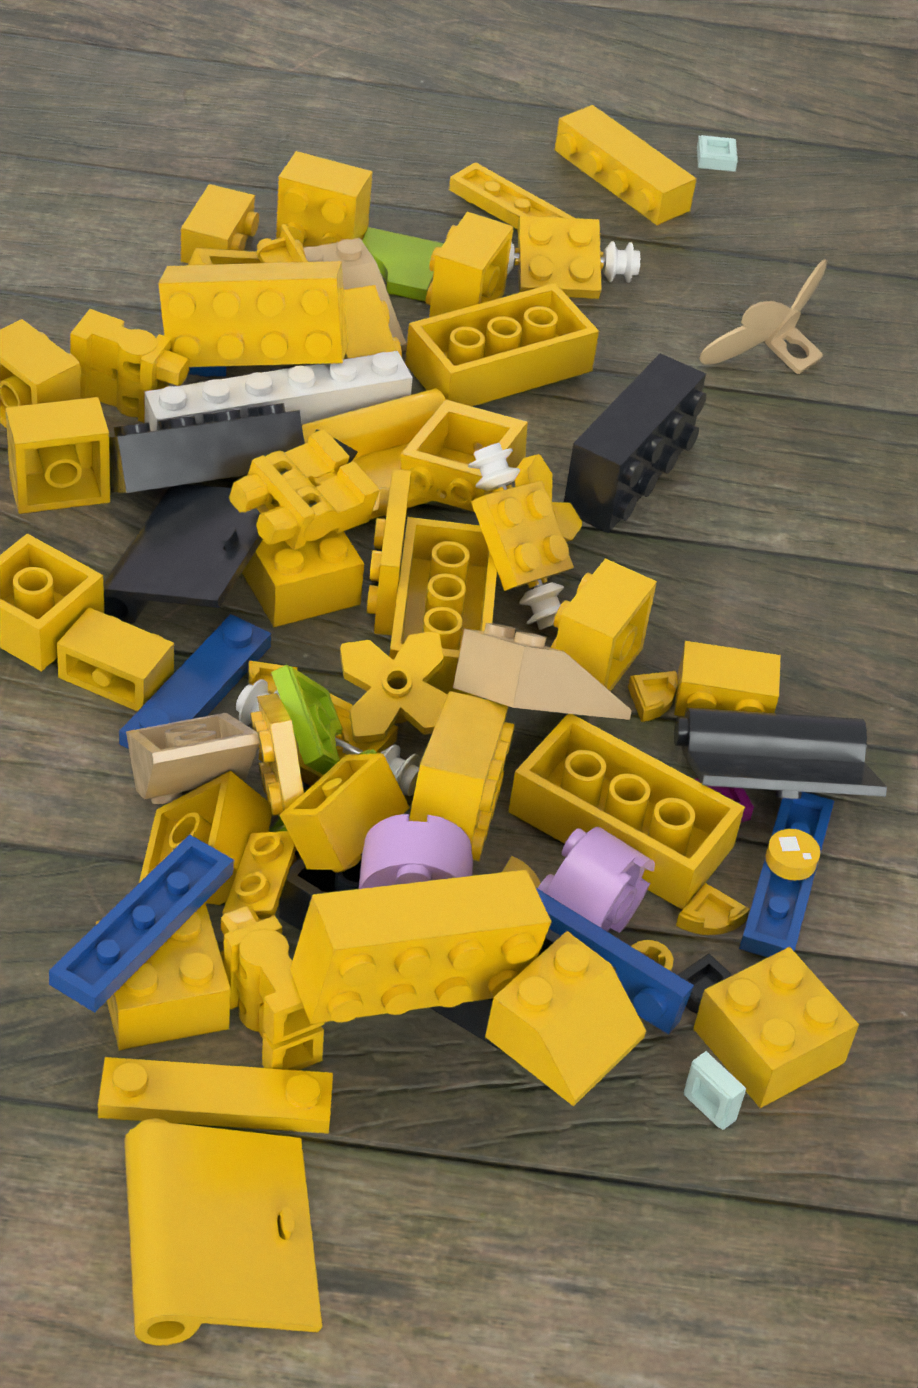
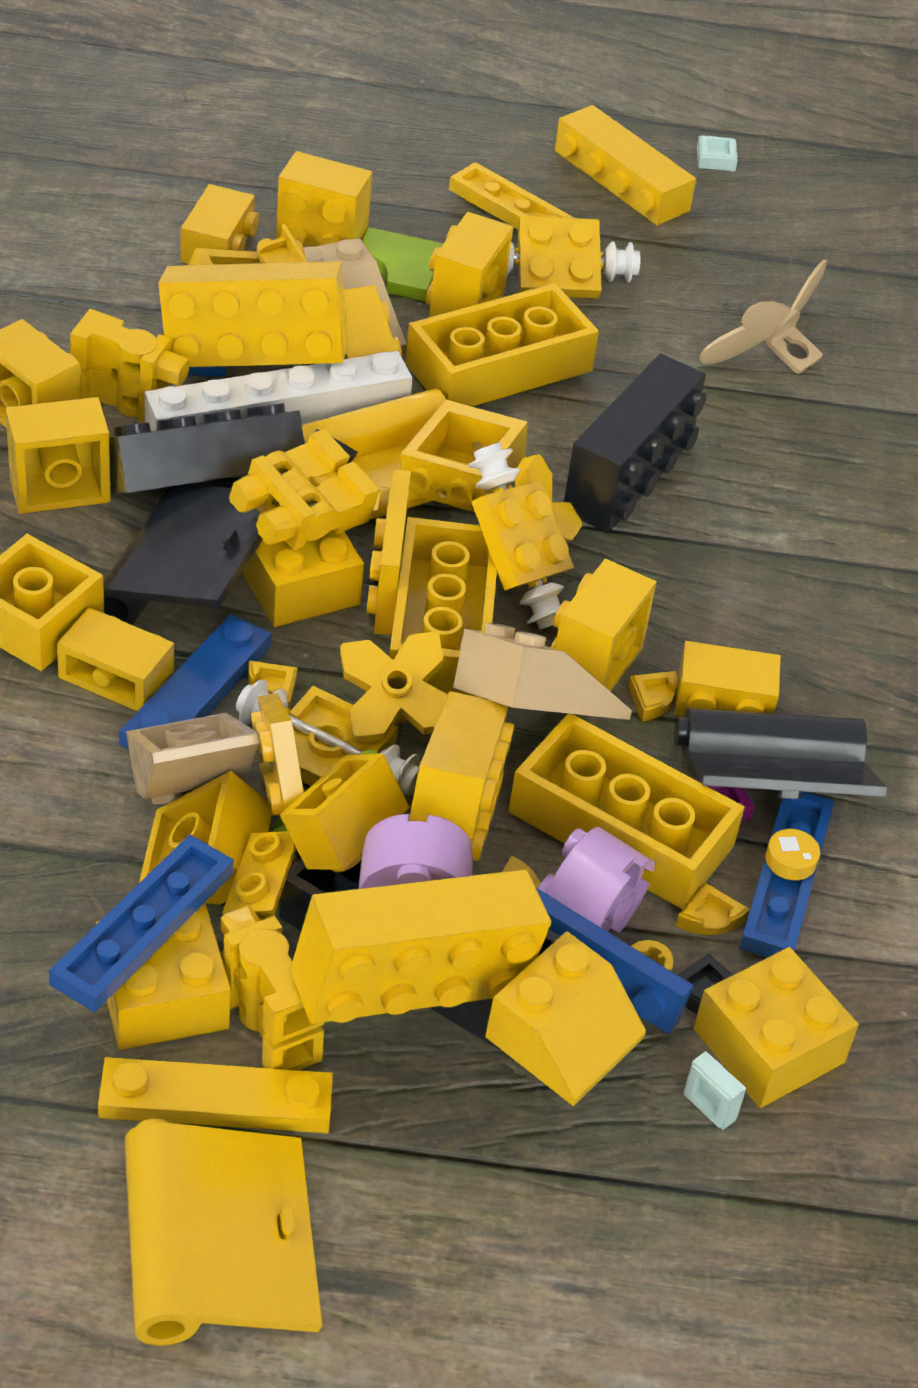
(312, 717): lime tile -> none

